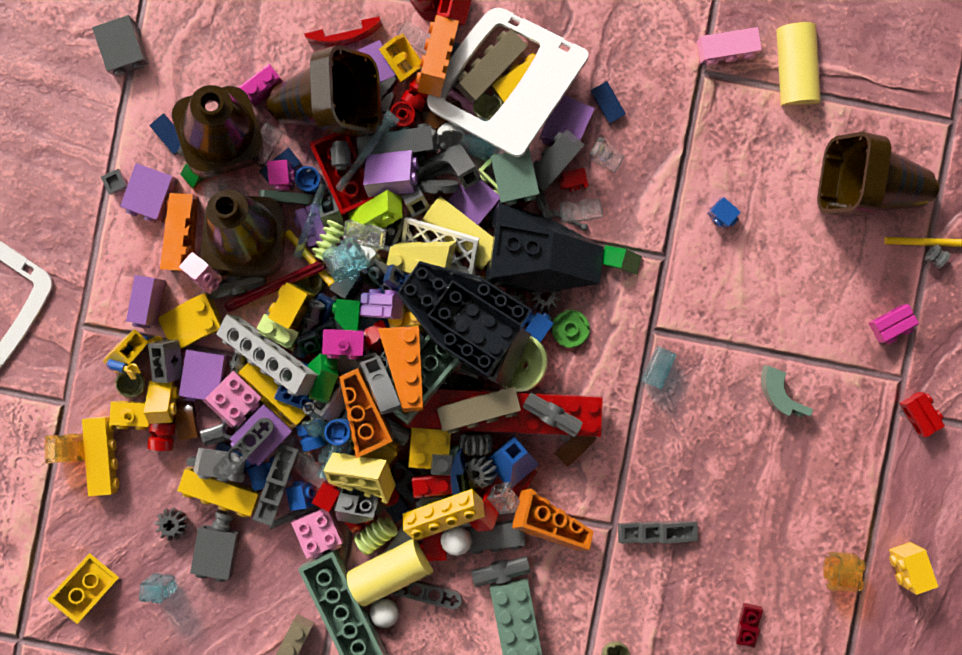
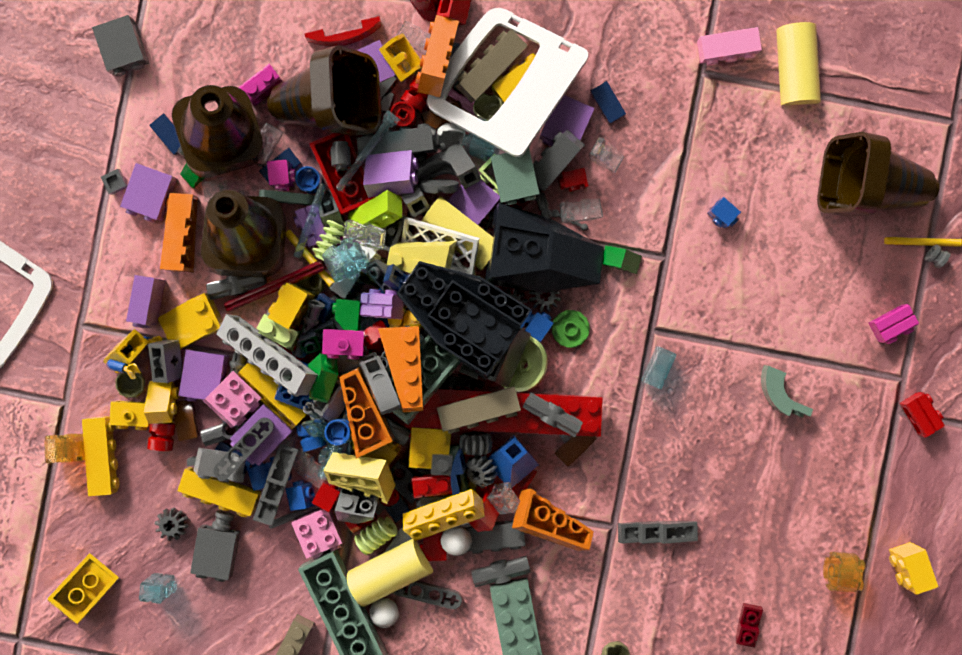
(200, 273): bright pink brick -> none

